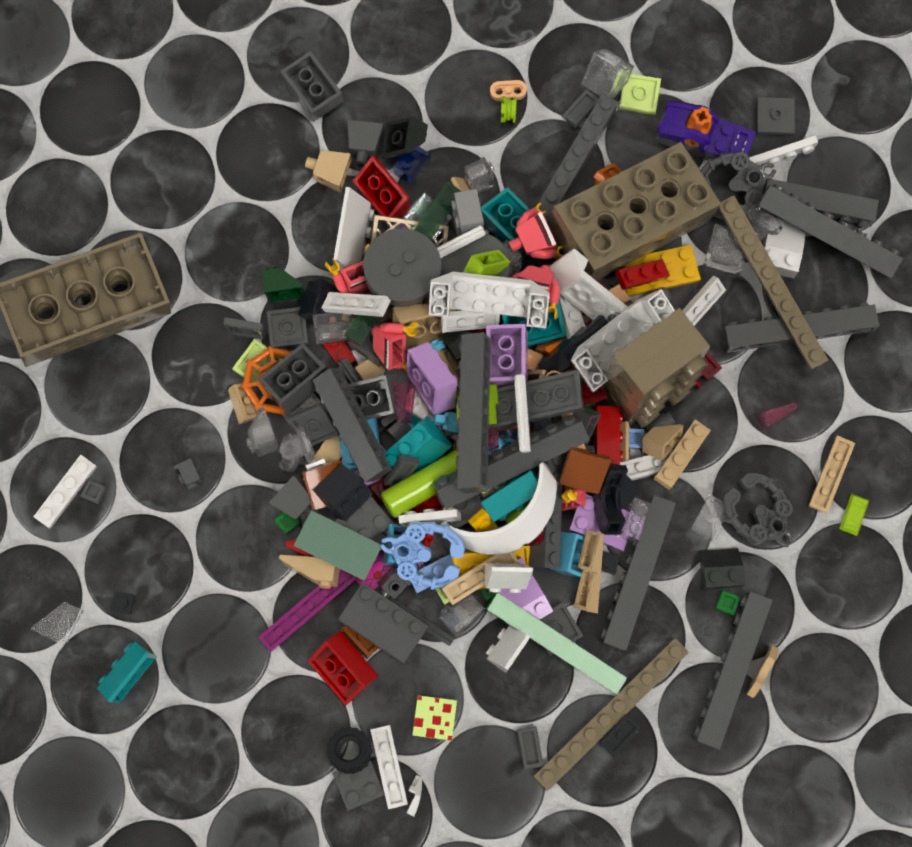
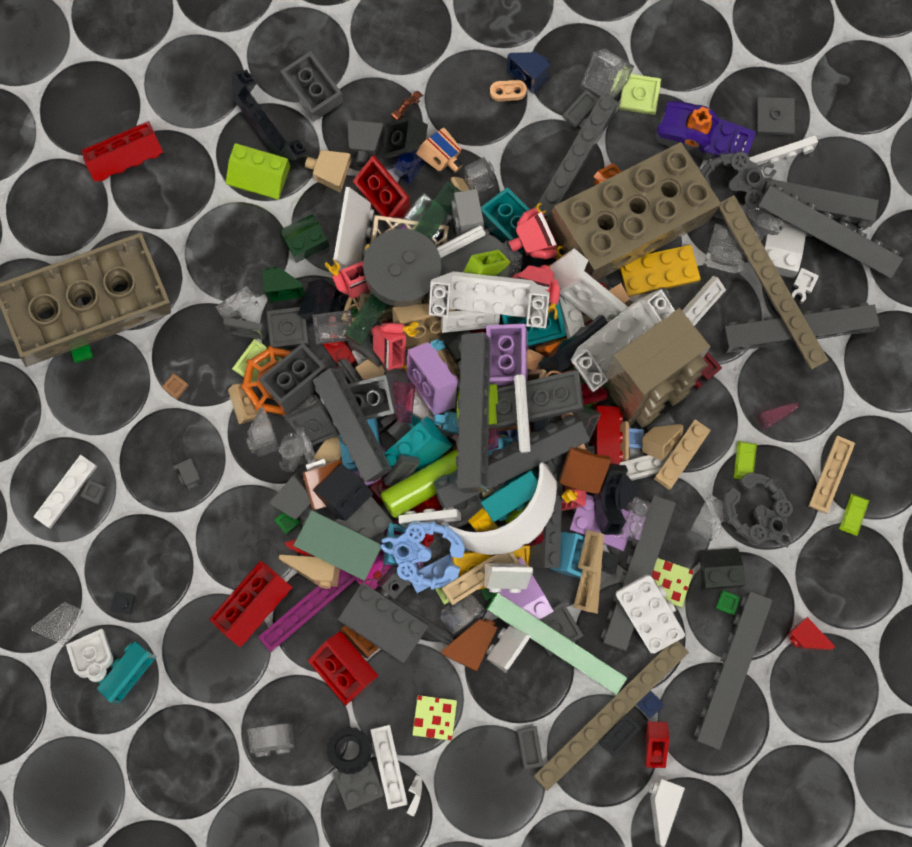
(82, 354): none -> green tile
(91, 656): none -> white plate
(121, 151): none -> red slope
(175, 386): none -> medium nougat tile
(238, 305): none -> clear brick
(242, 87): none -> black slope
(250, 603): none -> red slope
(257, 171): none -> lime slope
(271, 738): none -> clear brick
(304, 238): none -> dark green slope
(356, 304): white plate -> none
(399, 113): none -> copper arm
(441, 151): none -> light nougat torso
(472, 644): none -> dark orange slope
(508, 109): lime wheel -> none
(529, 68): none -> dark blue slope
(642, 274): red plate -> none
(650, 704): none -> dark blue plate
(651, 613): none -> white bracket
(657, 744): none -> red slope
(664, 804): none -> white slope
(674, 580): none -> yellowish green tile
(744, 459): none -> lime tile
(763, 671): tan tile -> none
(805, 283): none -> white plate
(808, 636): none -> red slope

